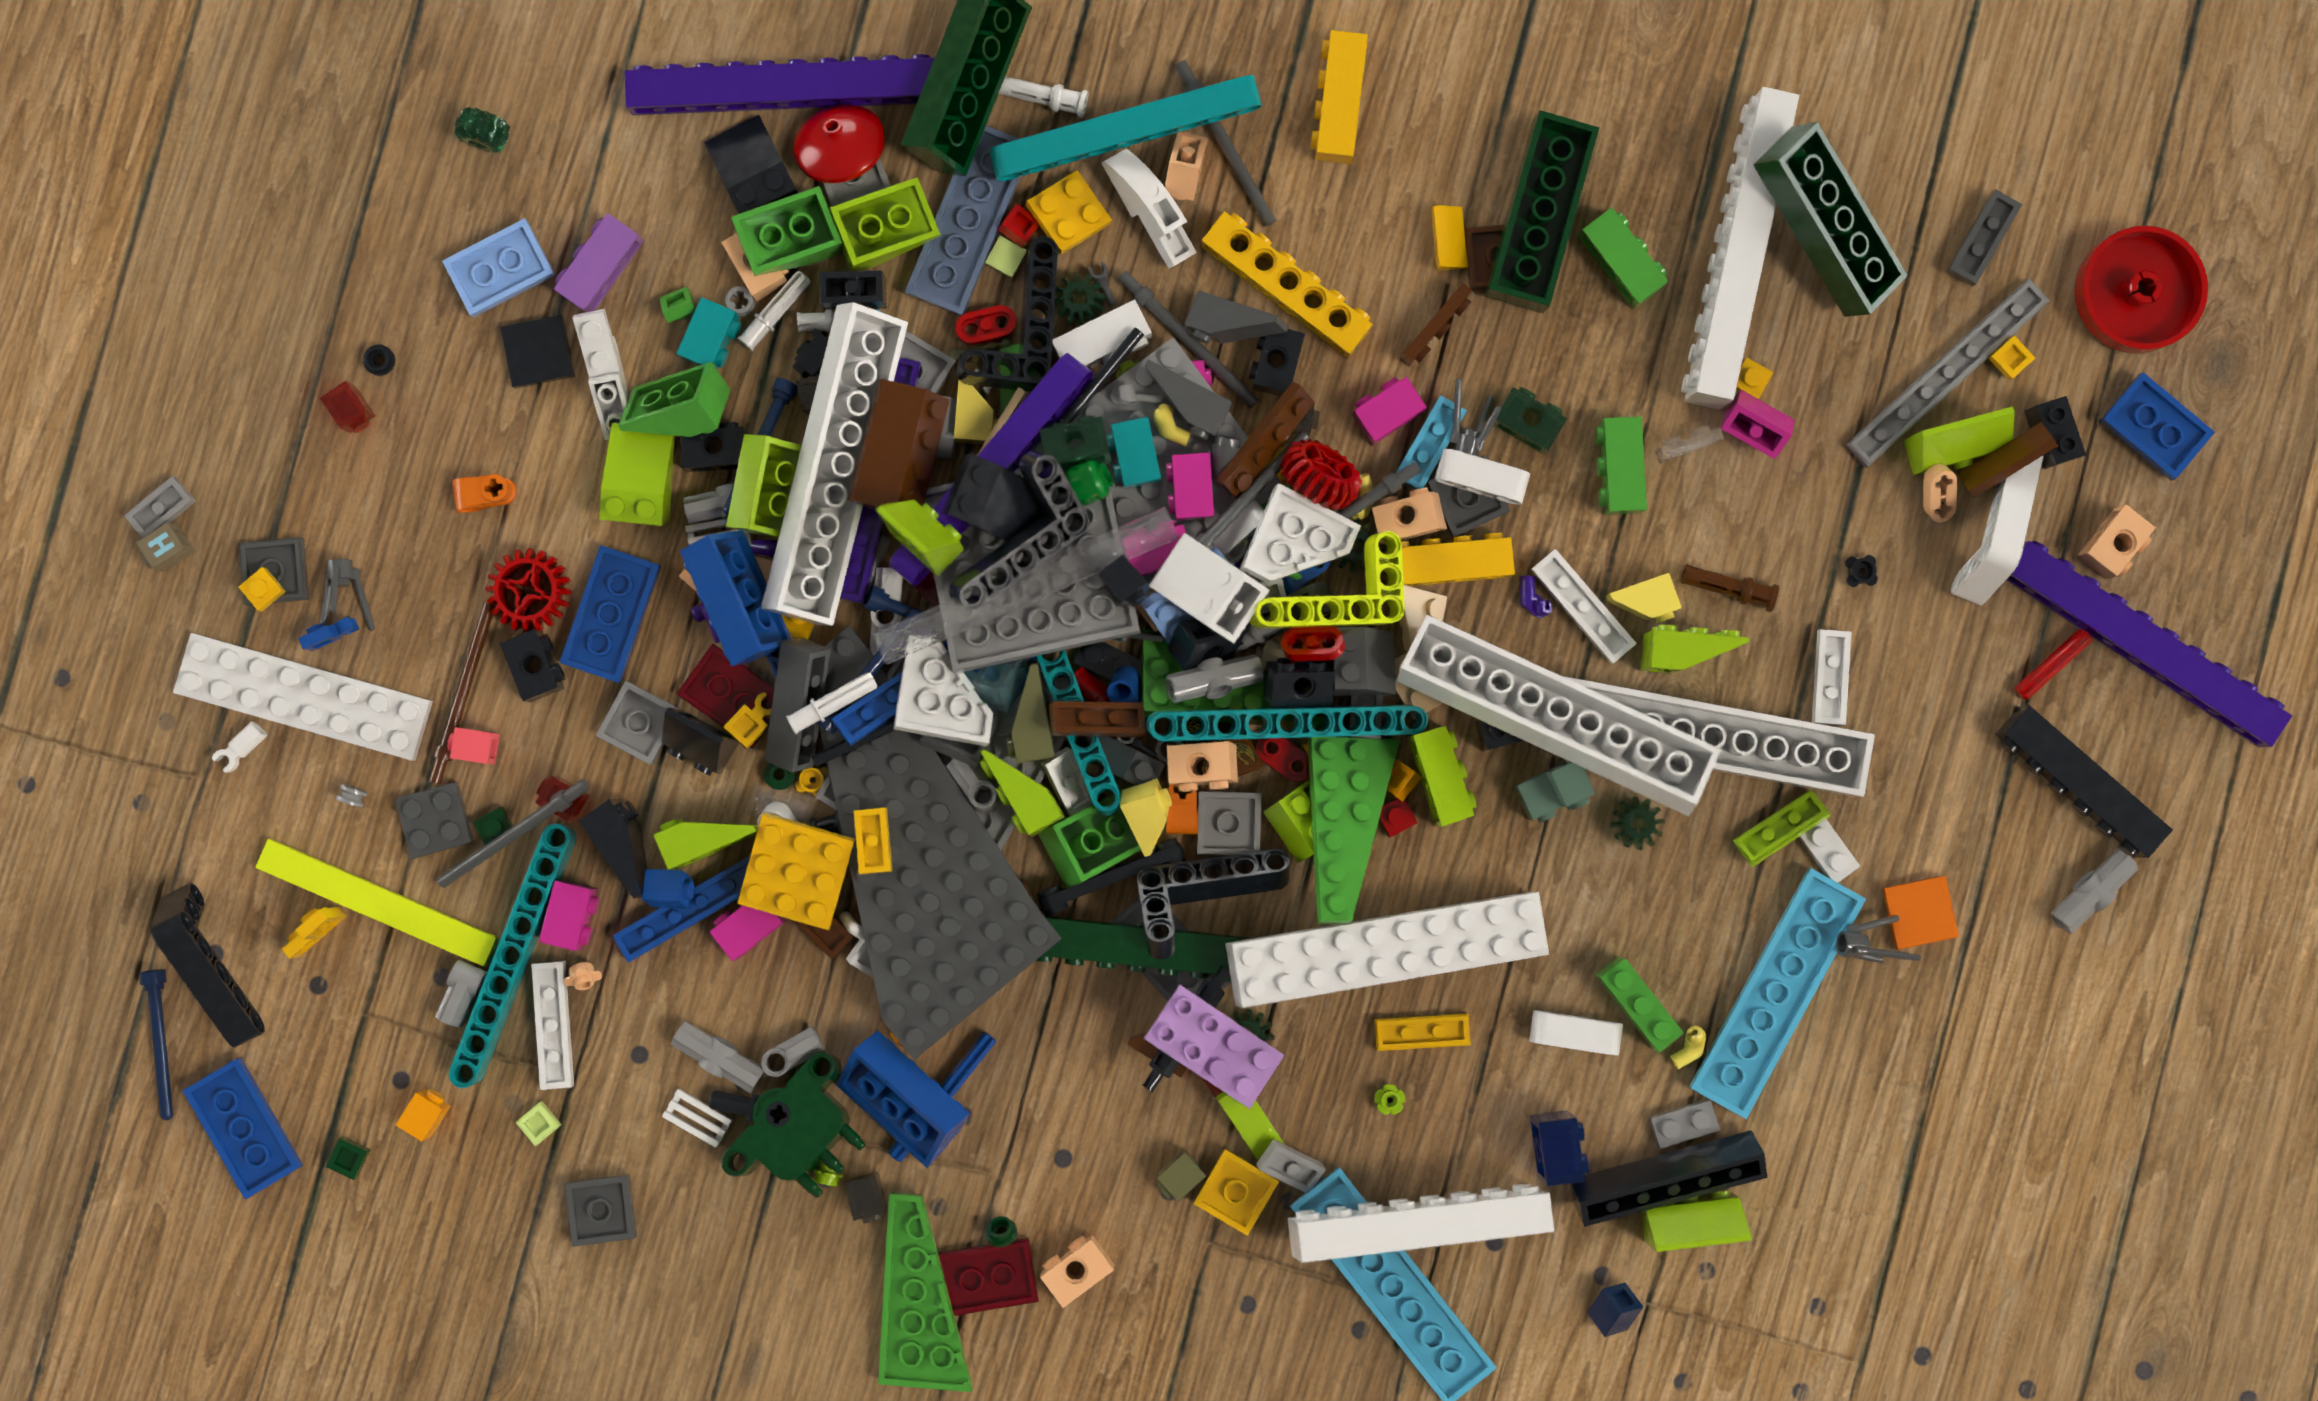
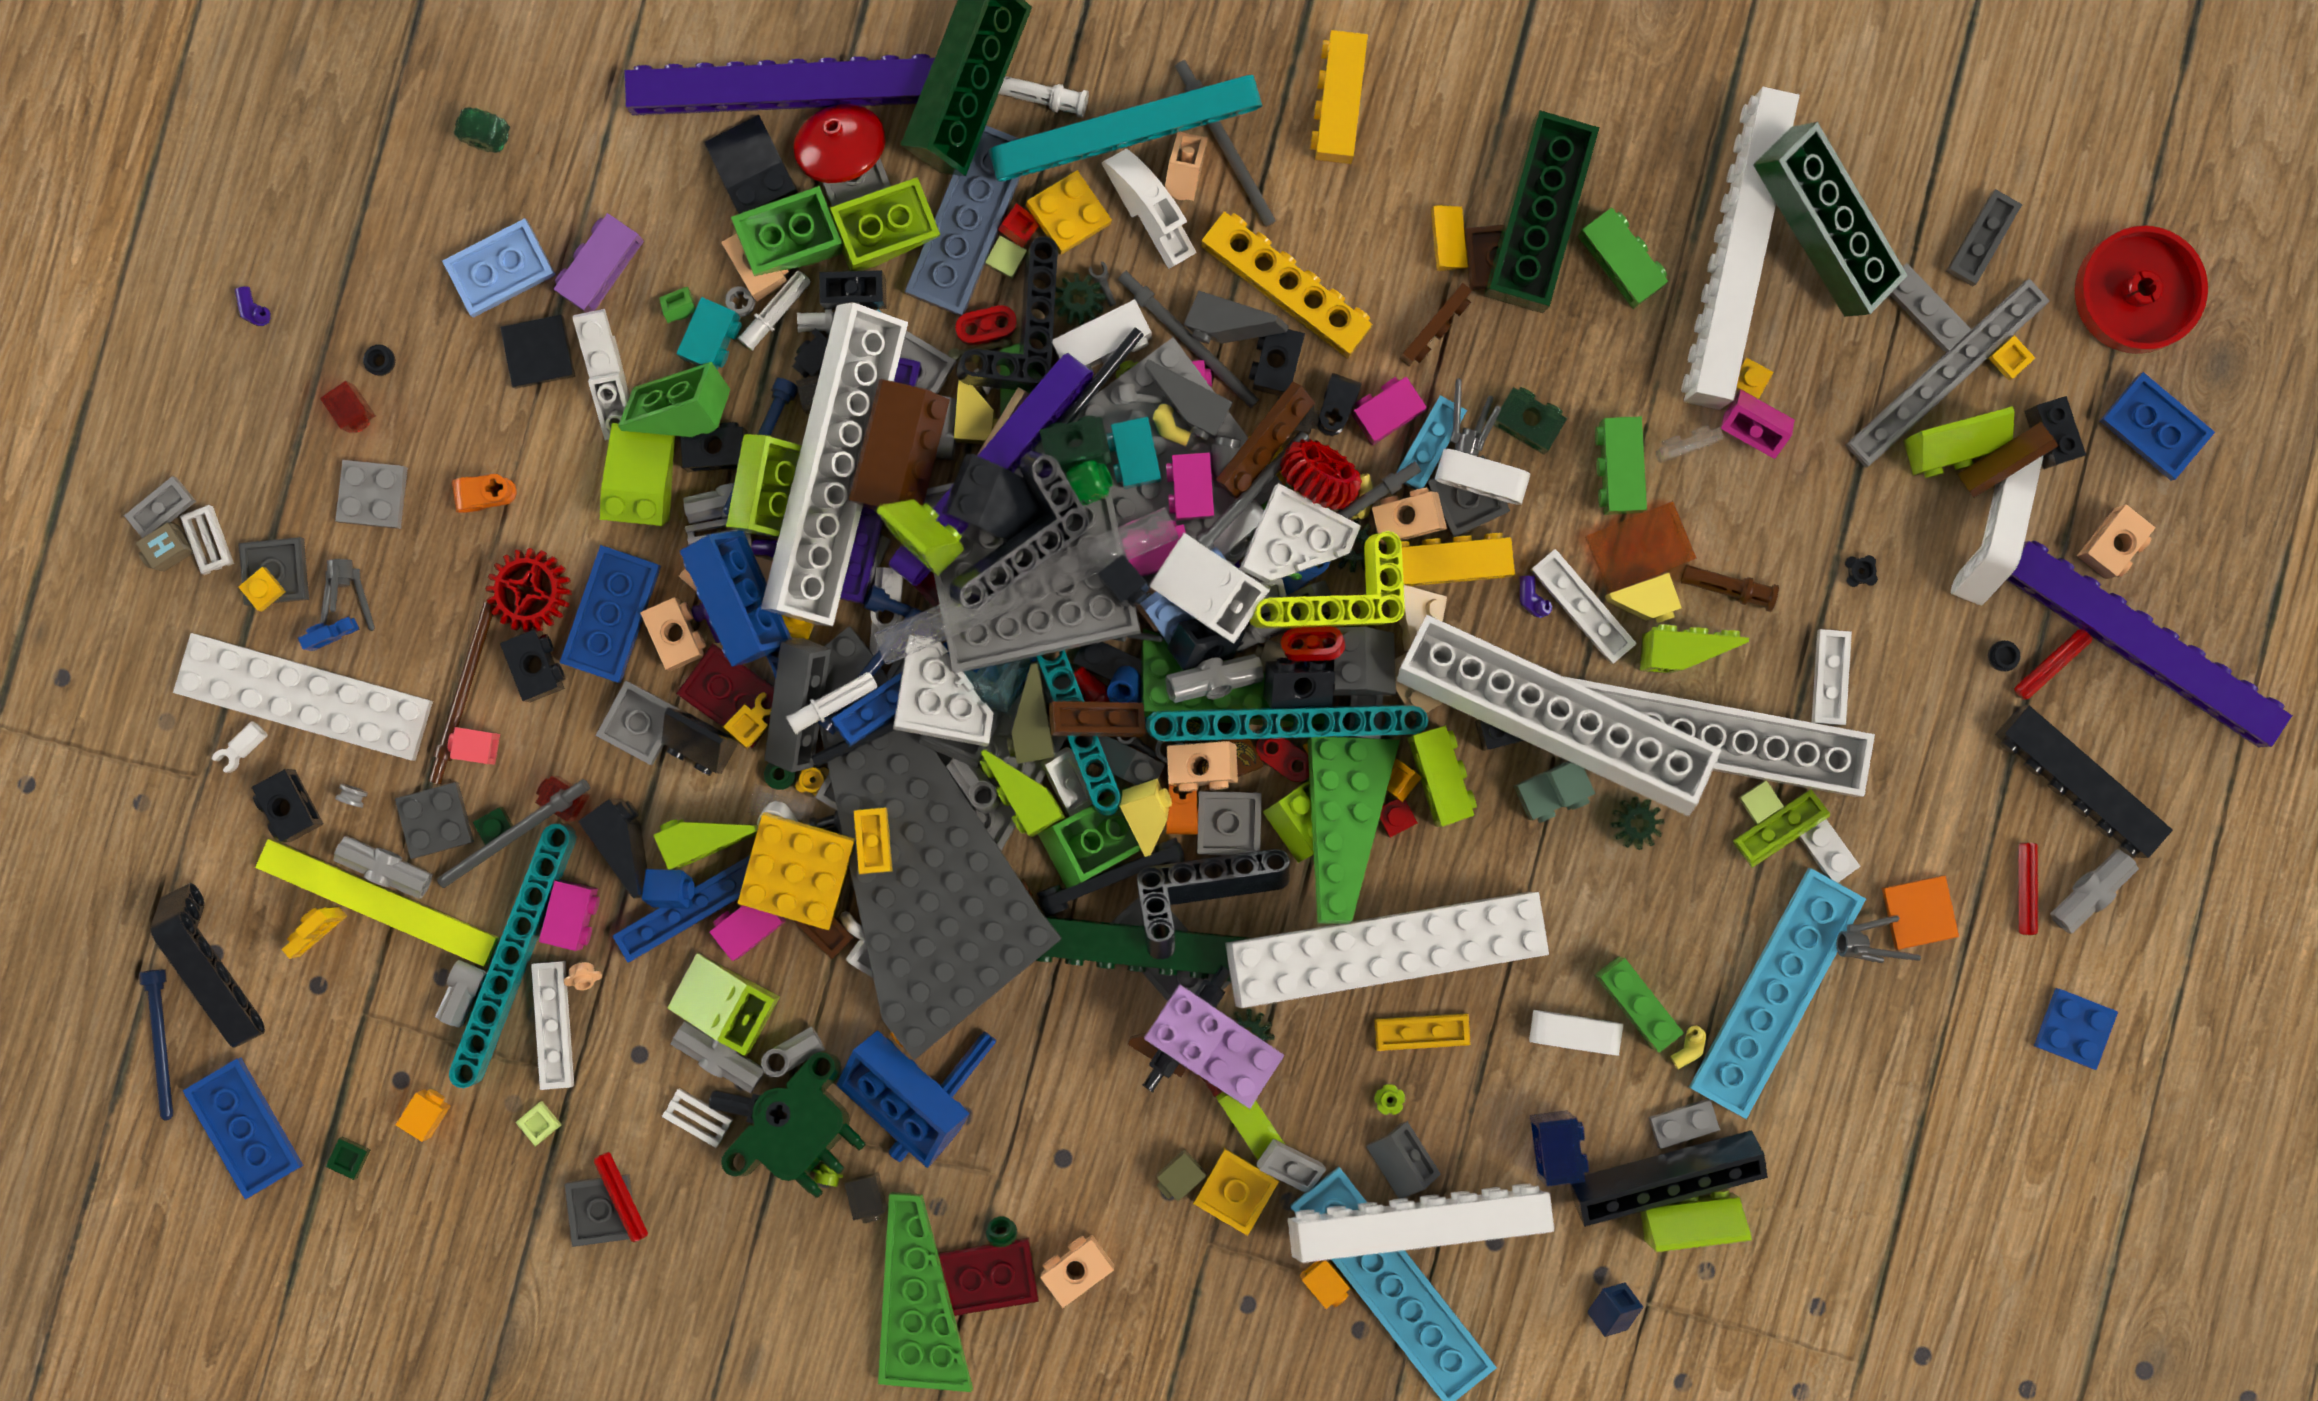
(216, 564): none -> white tile
(250, 311): none -> dark purple arm
(302, 814): none -> black brick
(371, 494): none -> light grey plate
(382, 867): none -> light grey piece
(620, 1197): none -> red axle
(660, 620): none -> light nougat brick
(723, 1004): none -> lime slope
(1325, 1283): none -> light orange brick
(1338, 400): none -> black piece
(1404, 1161): none -> dark grey panel
(1640, 547): none -> clear orange tile
(1761, 802): none -> yellowish green tile
(1929, 310): none -> light grey plate
(1934, 494): light nougat beam -> none
(2004, 656): none -> black plate
(2028, 888): none -> red axle
(2075, 1028): none -> blue plate

